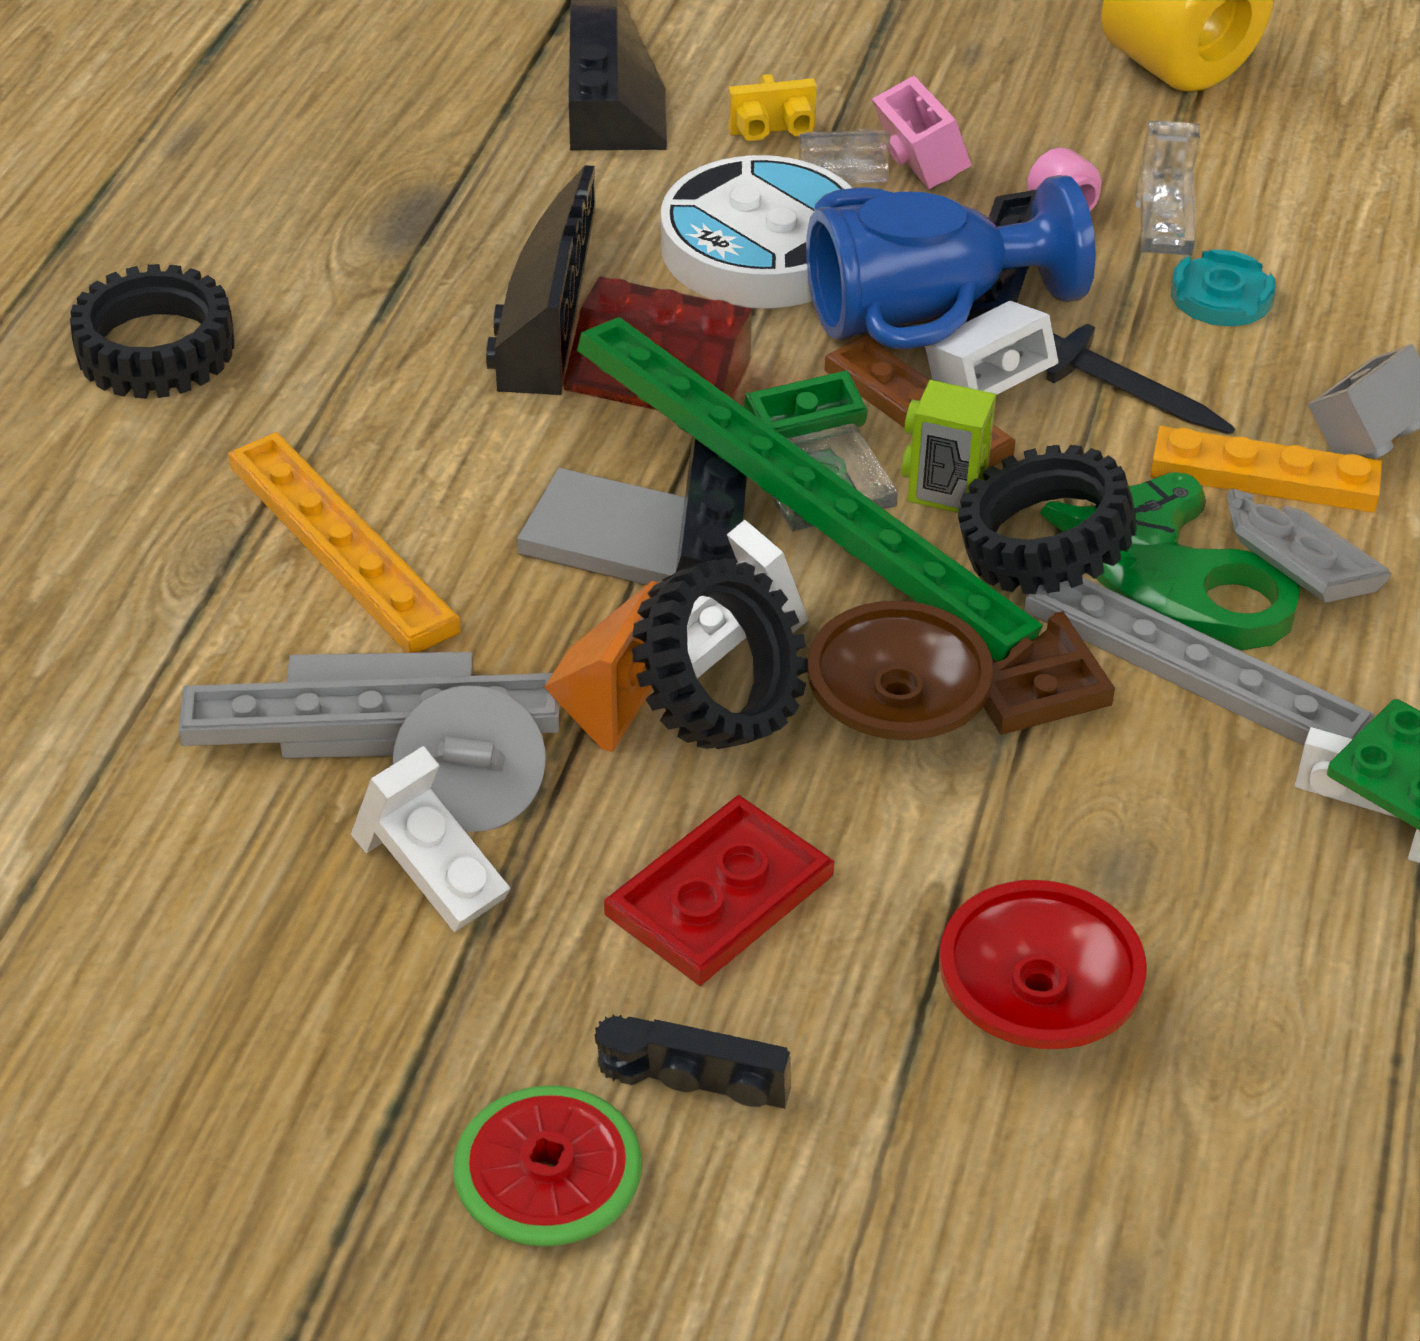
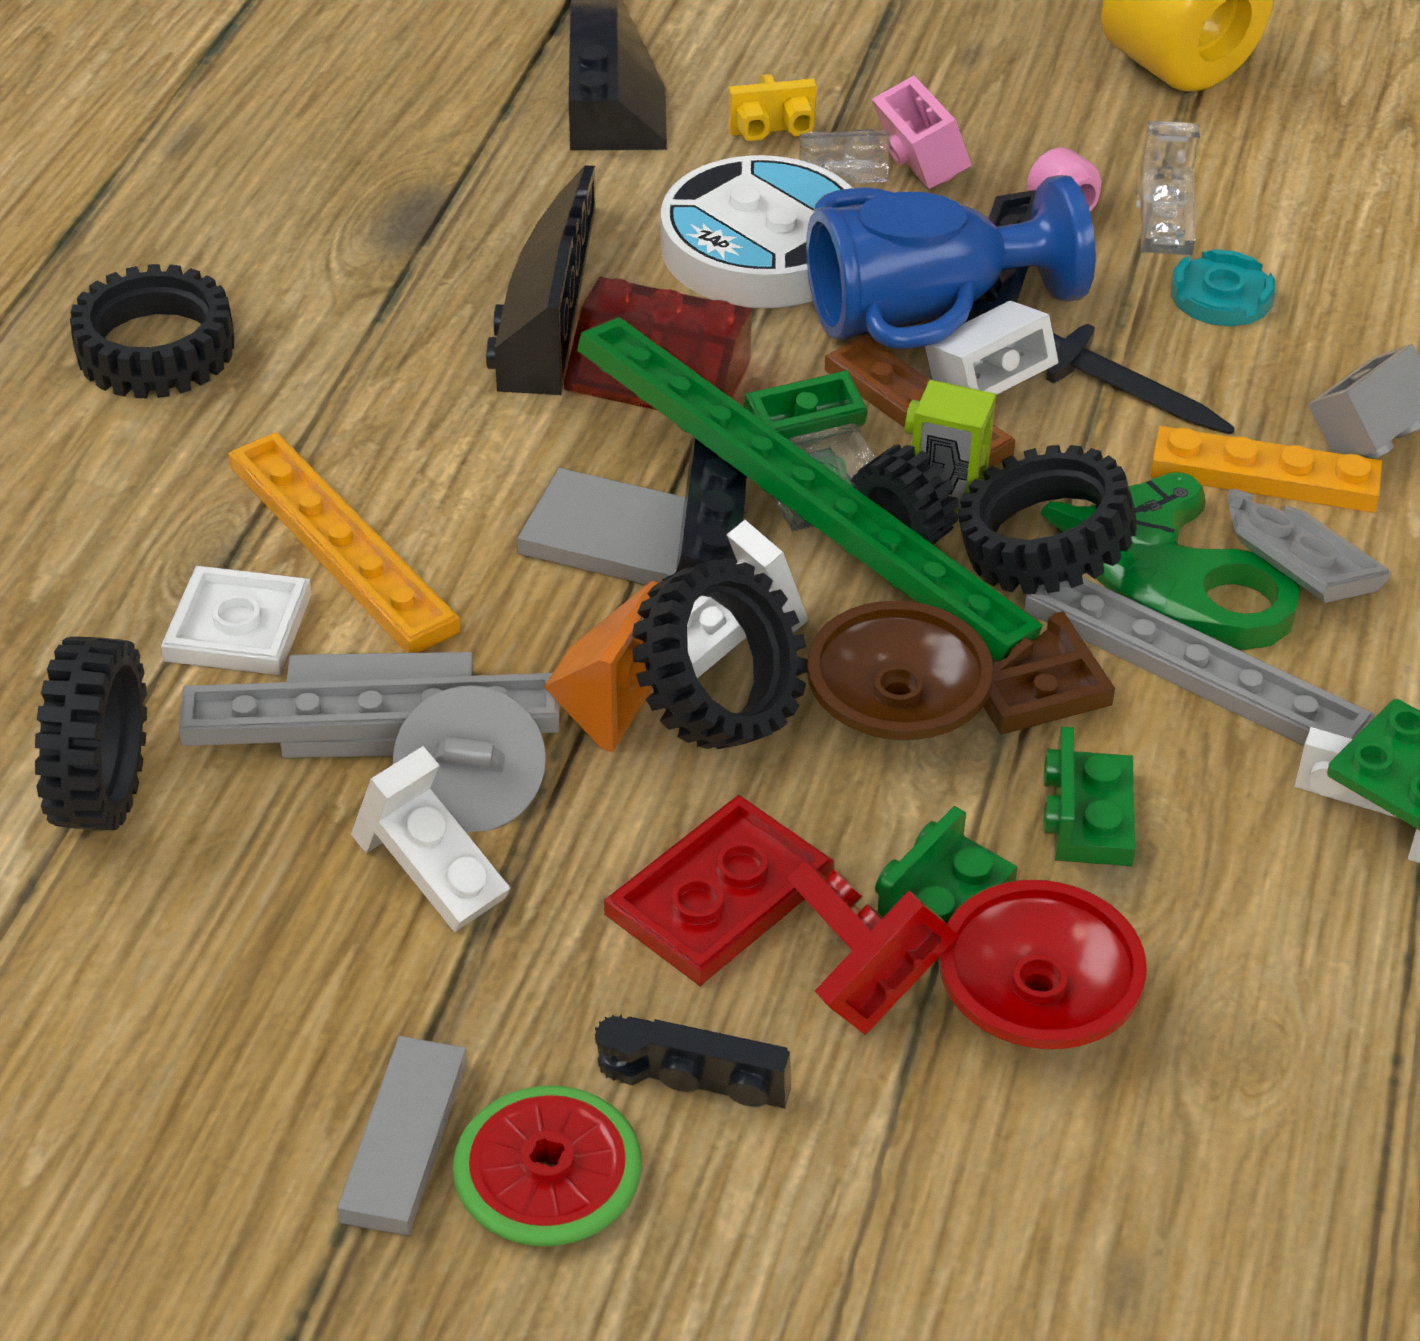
(91, 733): none -> black tyre
(237, 620): none -> white tile
(402, 1136): none -> light grey tile
(885, 952): none -> red bracket
(910, 491): none -> black tyre
(942, 869): none -> green bracket
(1090, 805): none -> green bracket

